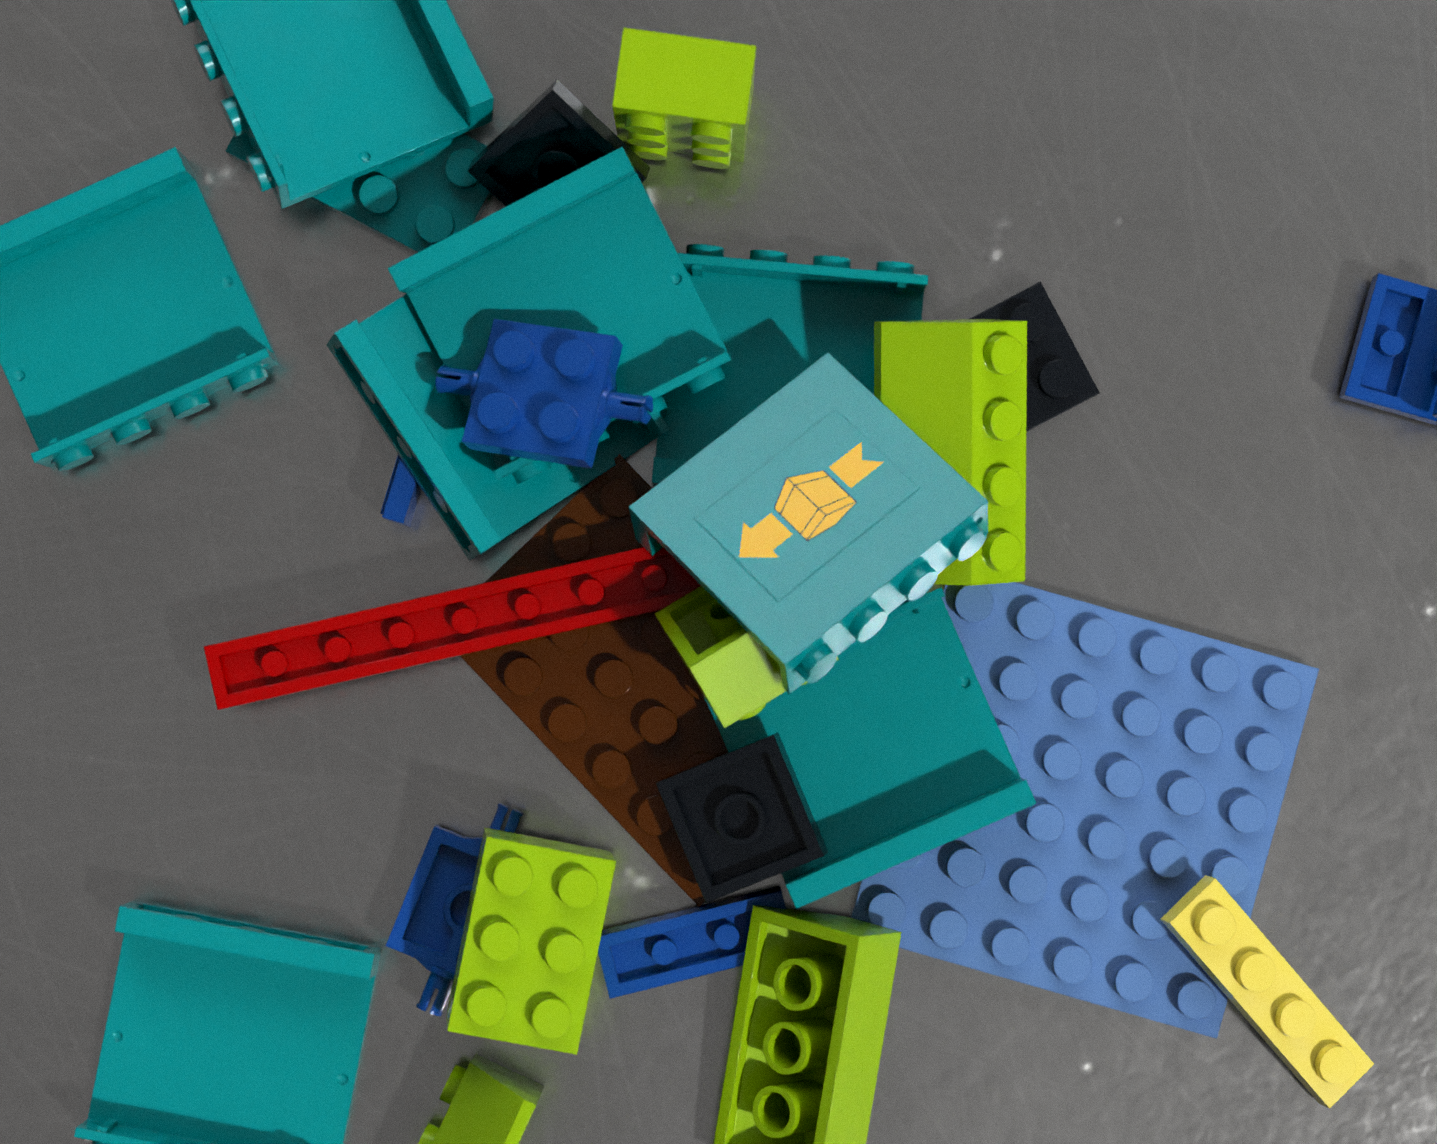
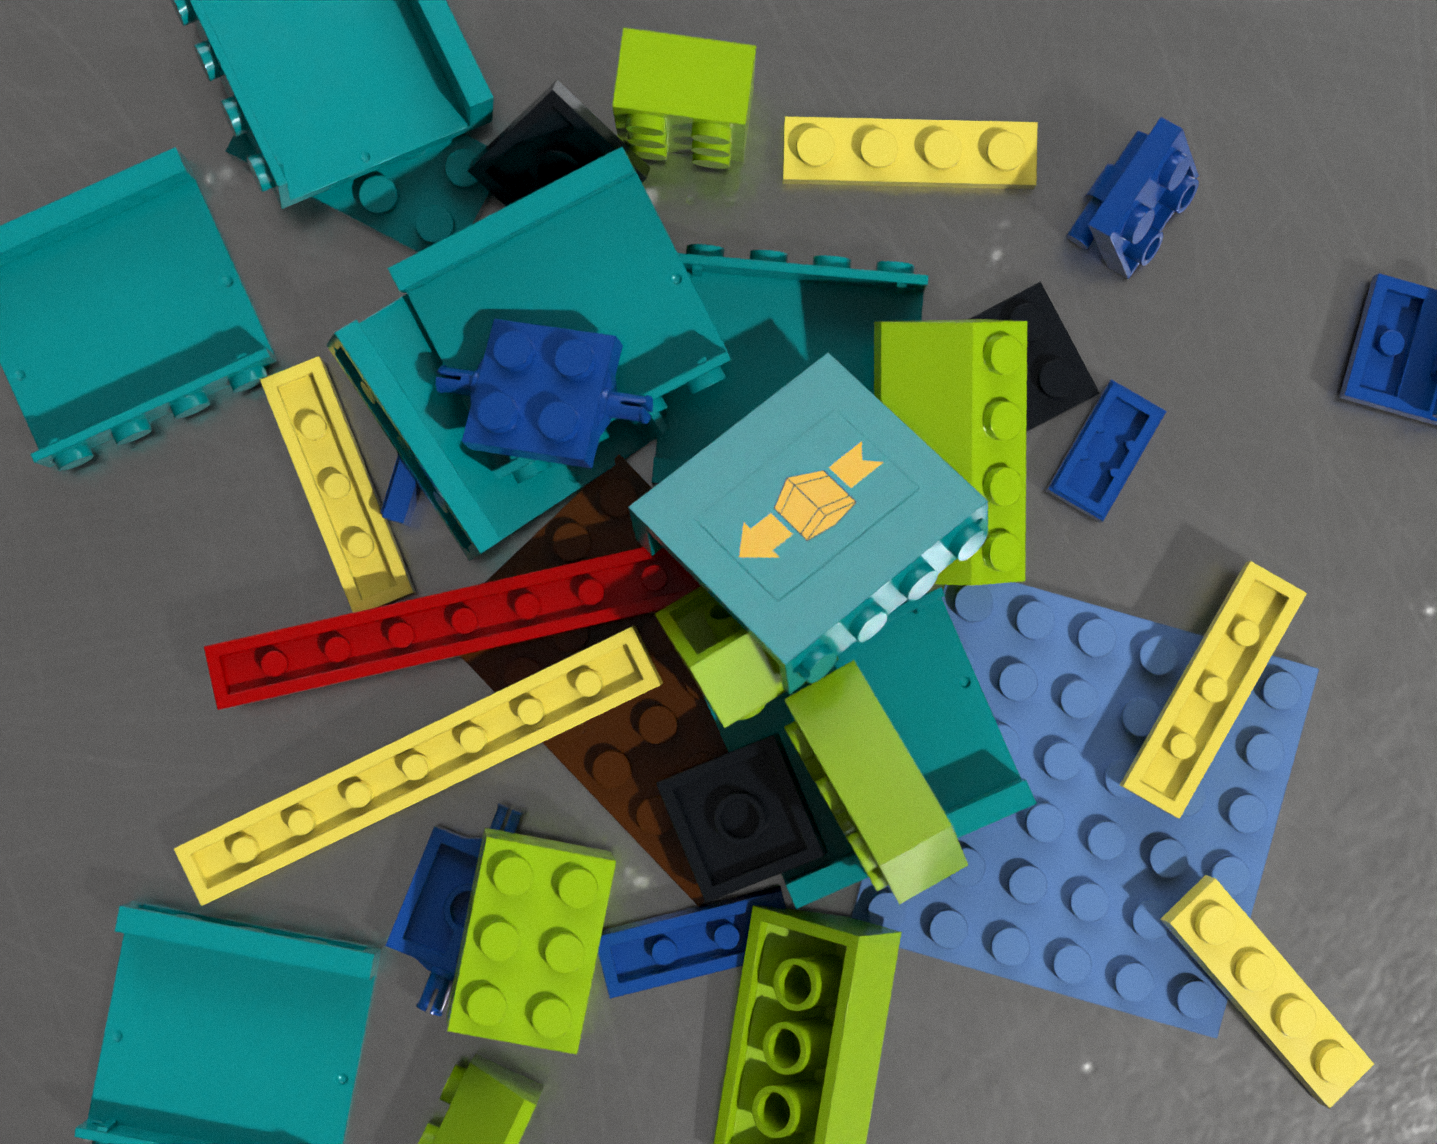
(337, 485): none -> light yellow plate
(419, 765): none -> light yellow plate
(872, 784): none -> lime brick
(910, 152): none -> light yellow plate
(1105, 451): none -> blue plate
(1137, 198): none -> blue plate
(1213, 689): none -> light yellow plate

